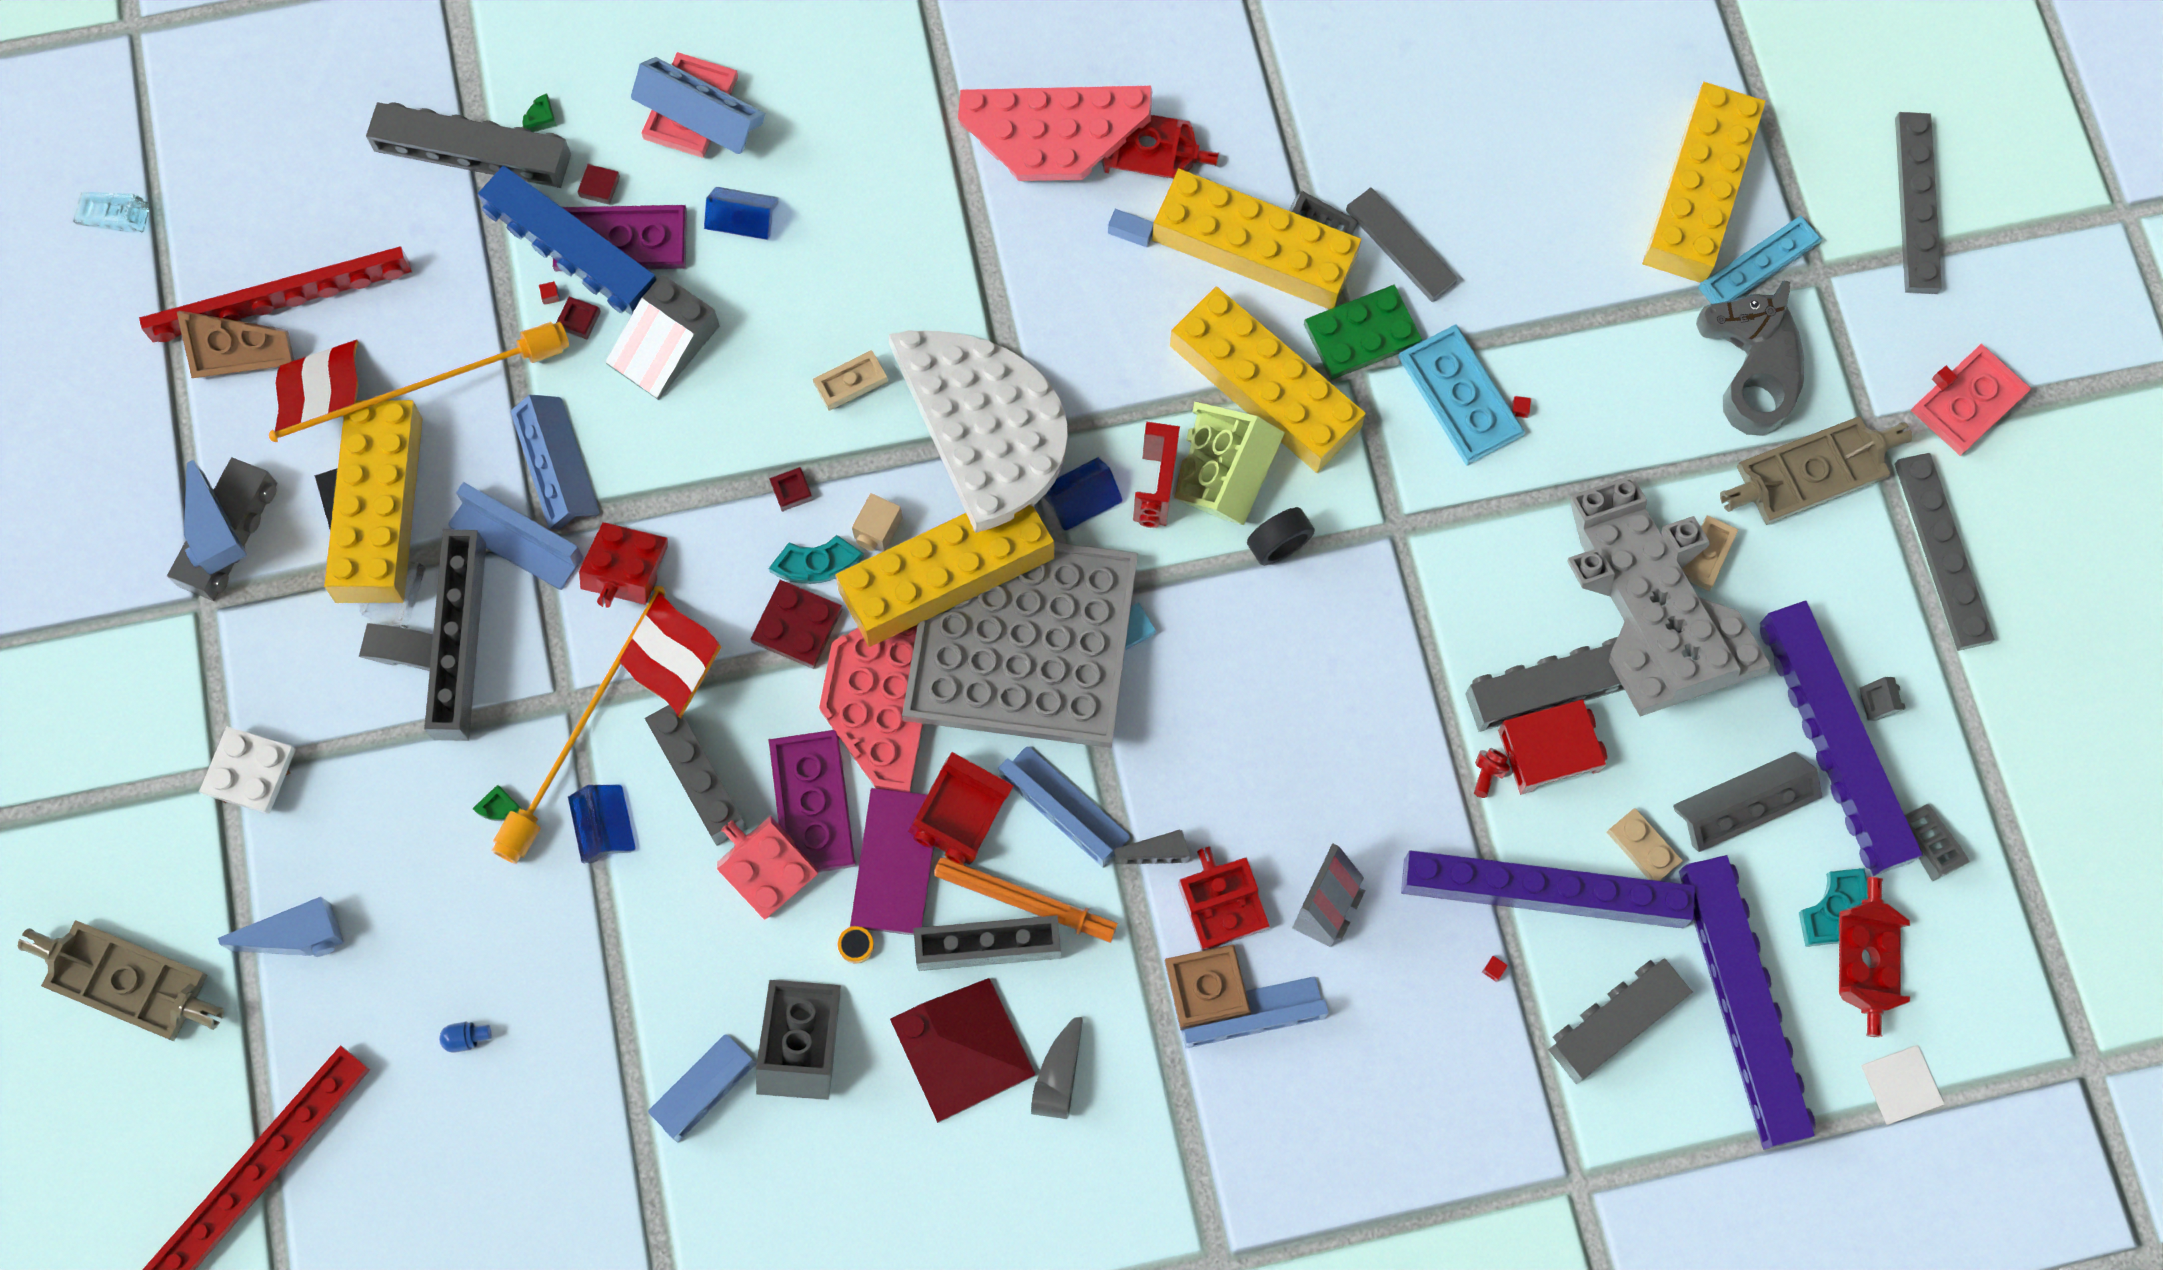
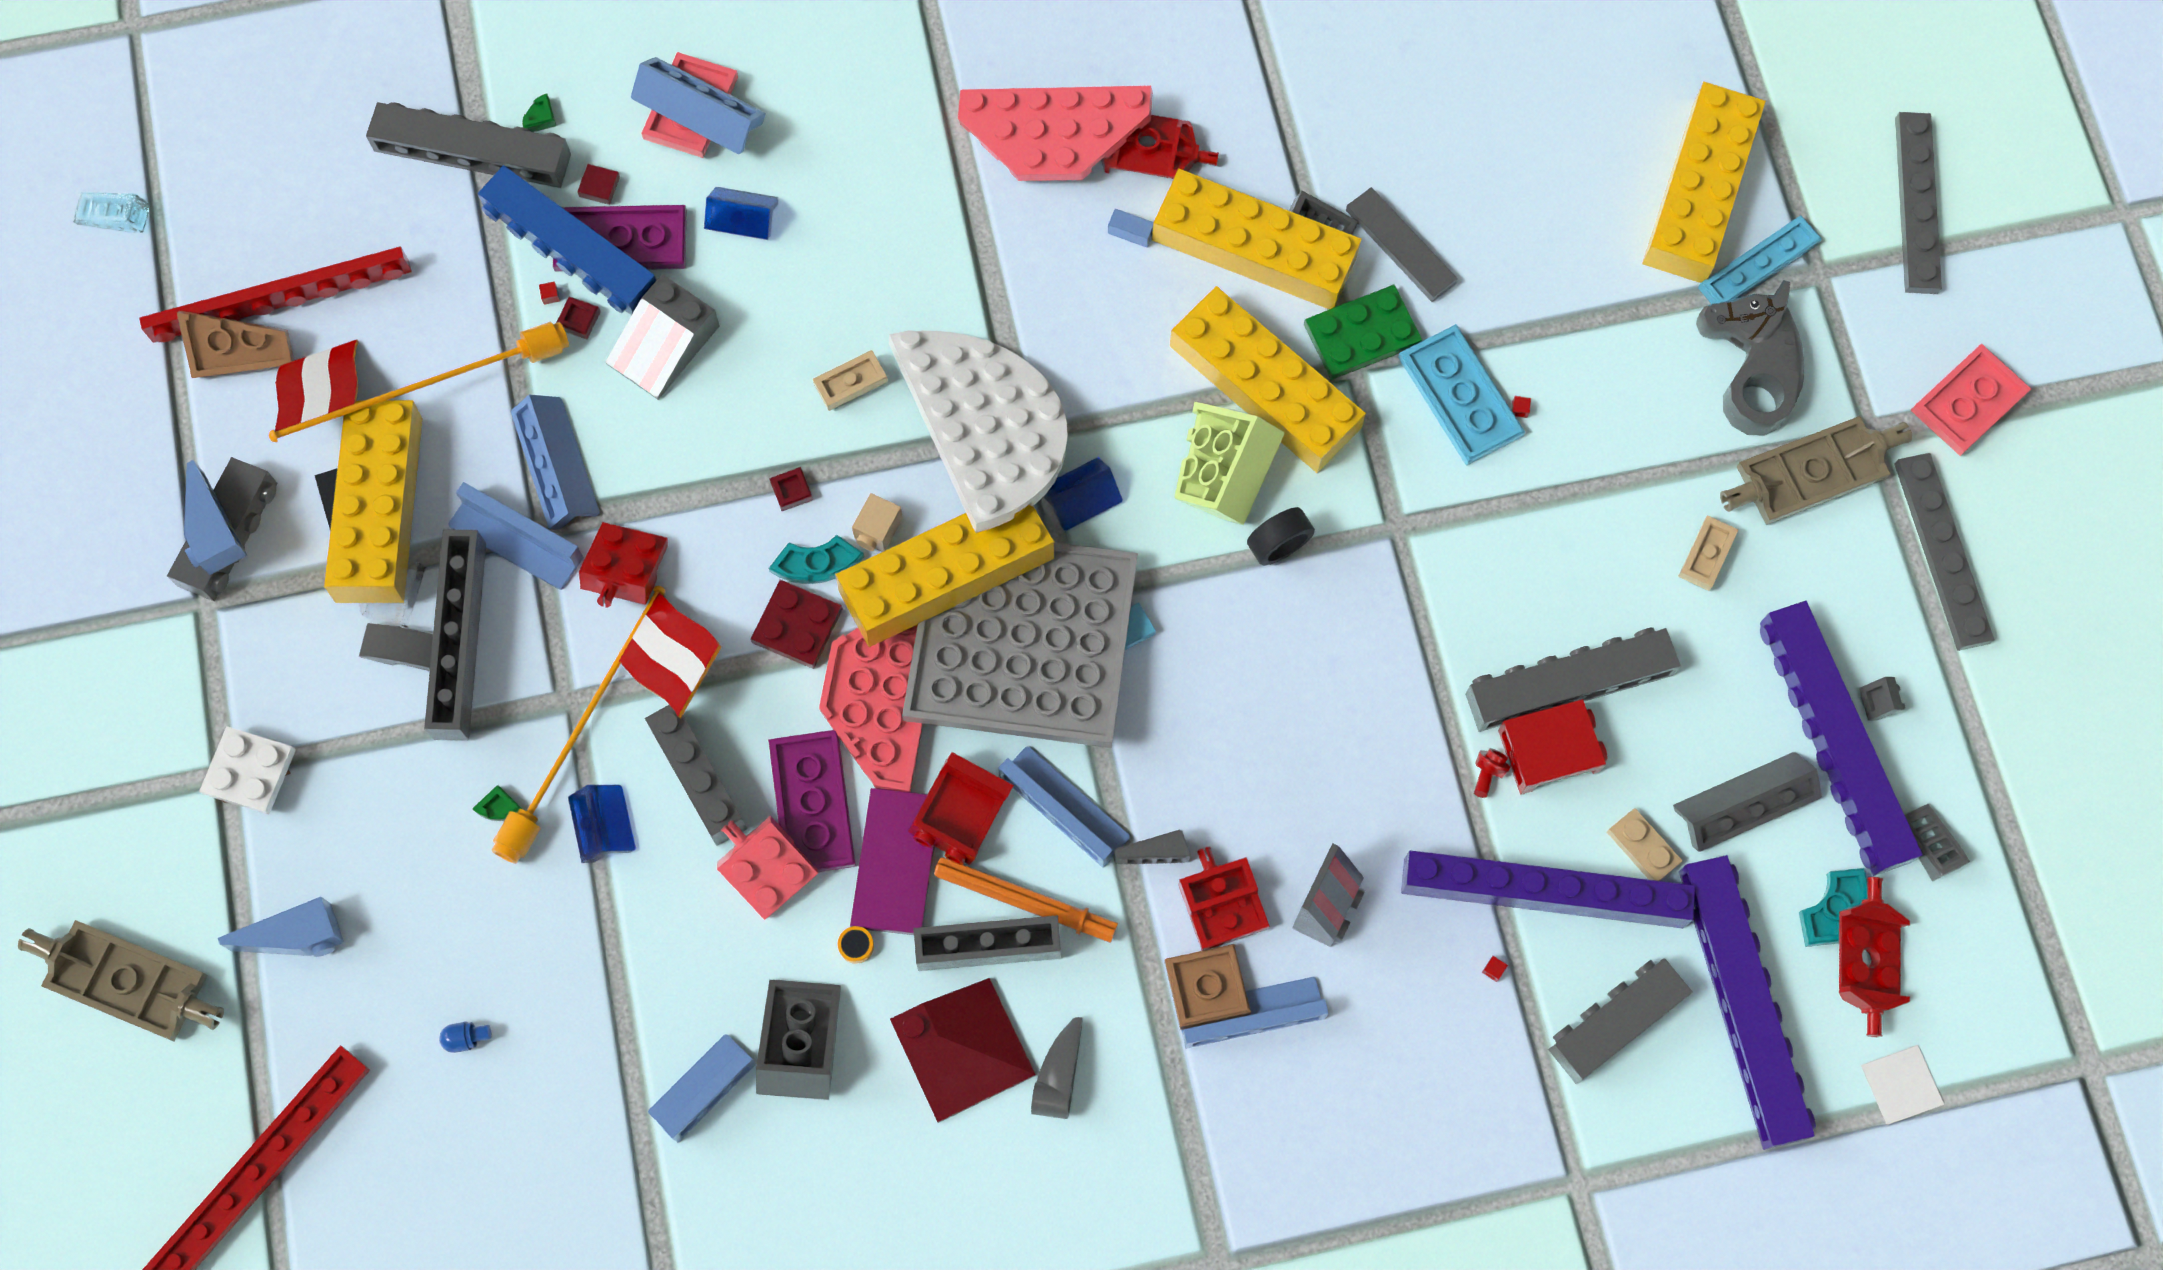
(1161, 446): red panel -> none
(1640, 573): light grey piece -> none
(1944, 378): red piece -> none

